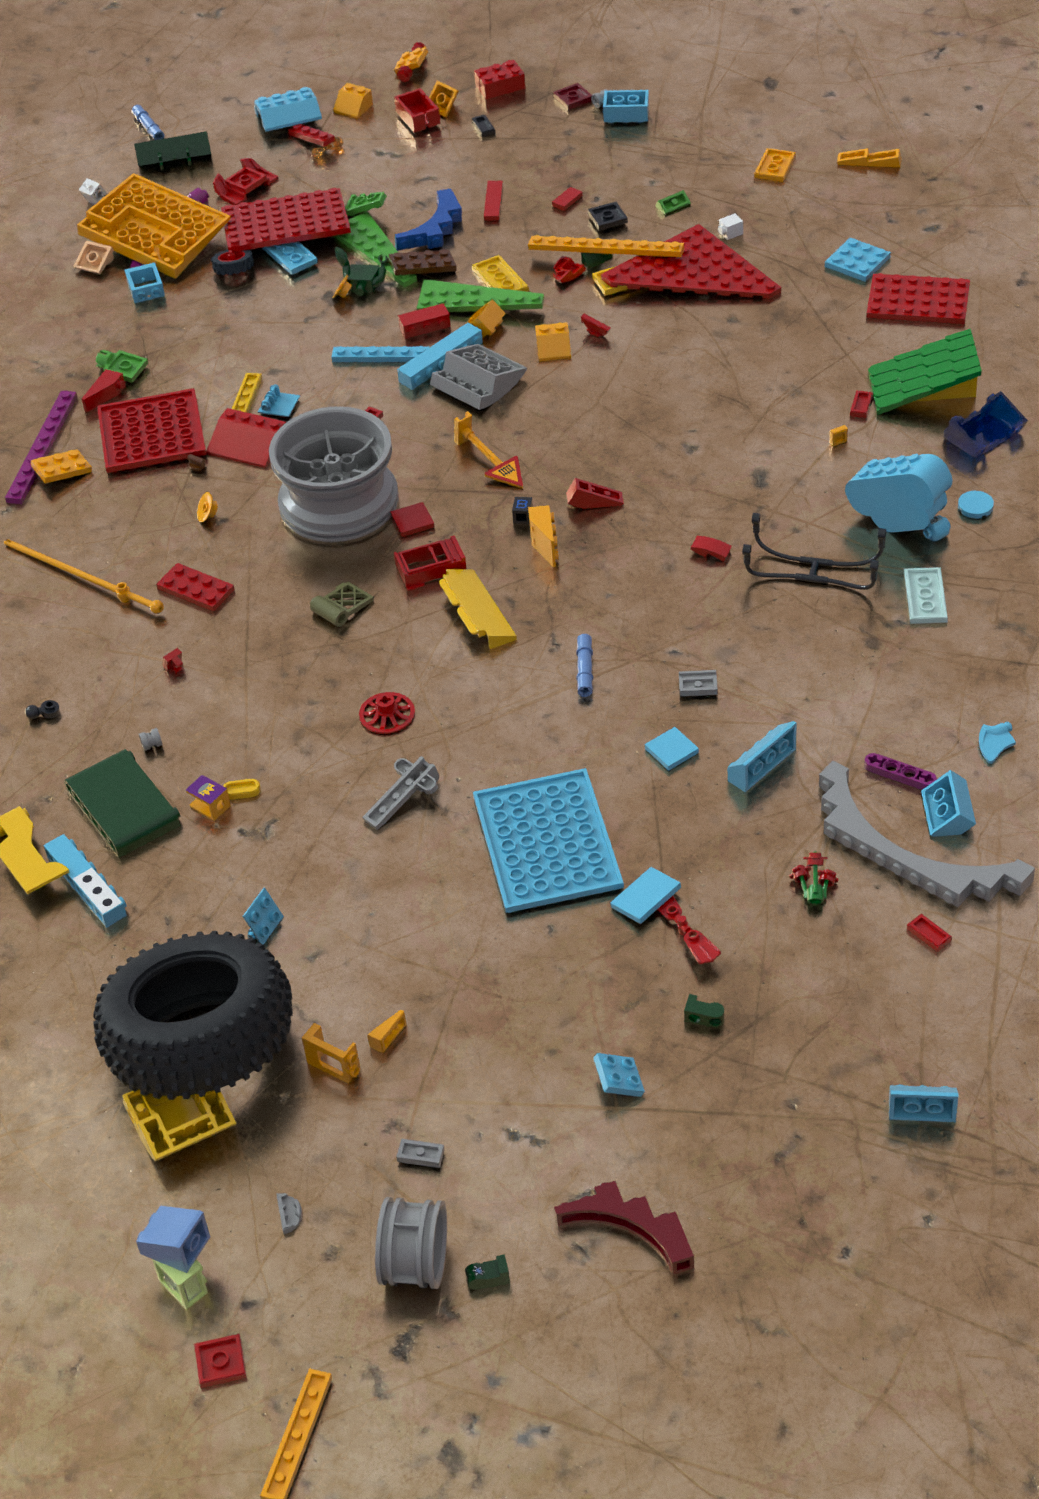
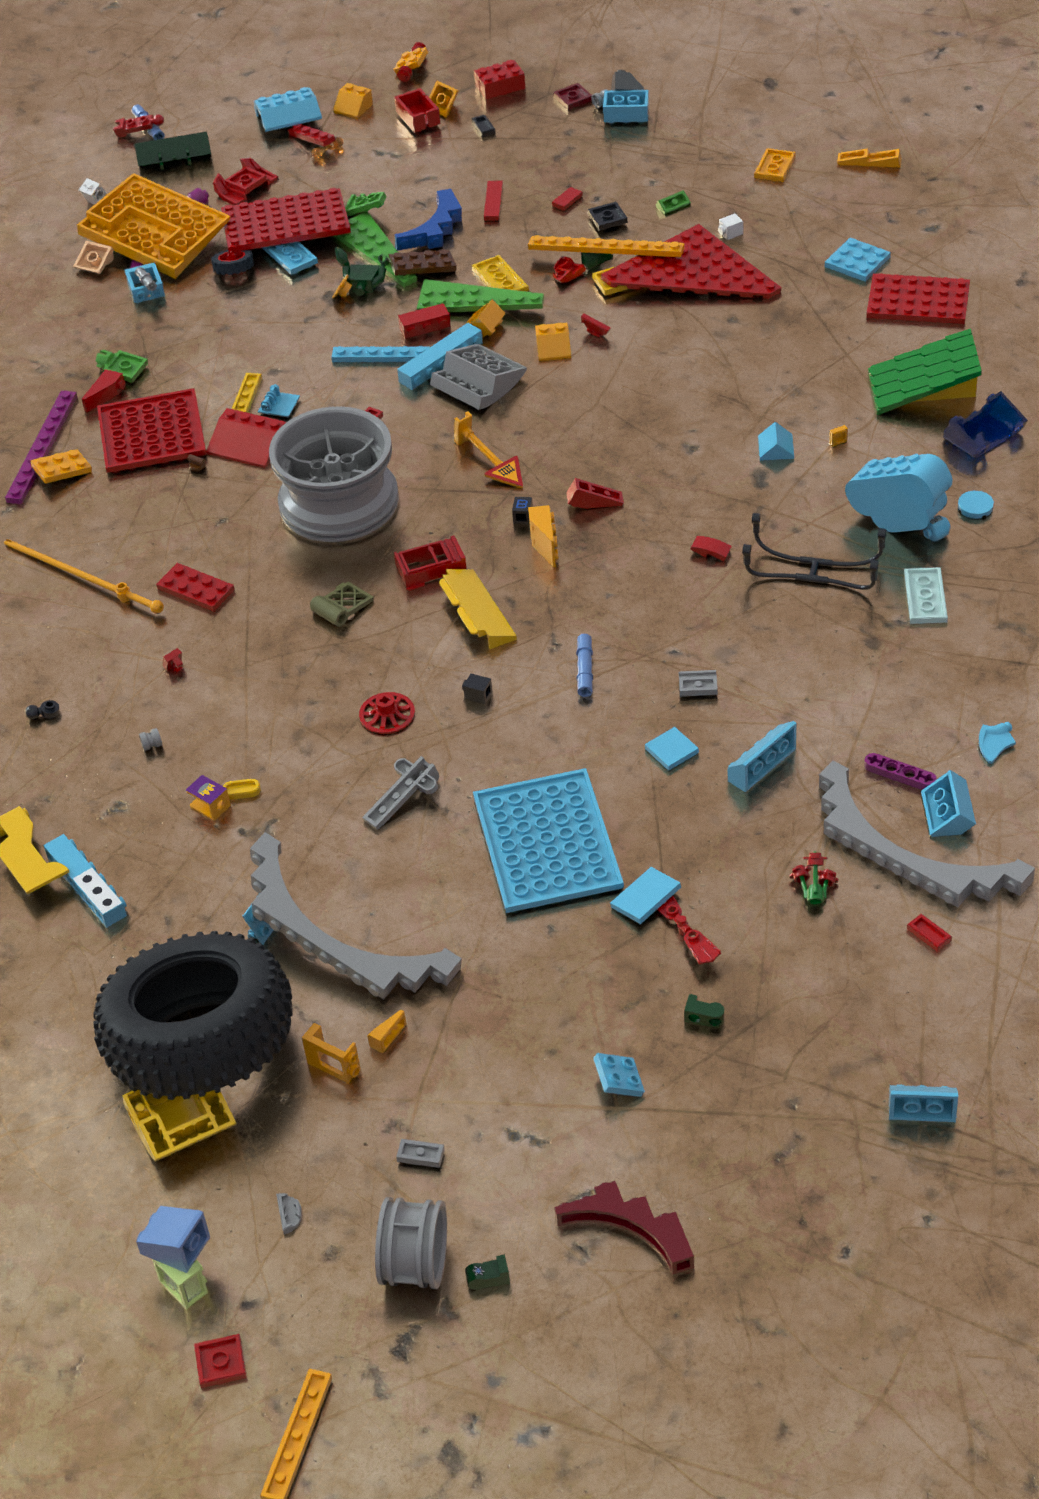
(122, 802): dark green windscreen -> none
(136, 124): none -> red plate
(146, 279): none -> light grey pin
(206, 507): light orange piece -> none
(371, 970): none -> light grey arch
(412, 519): red tile -> none
(477, 688): none -> black brick
(625, 81): none -> dark grey slope
(775, 443): none -> medium azure slope
(861, 404): red tile -> none

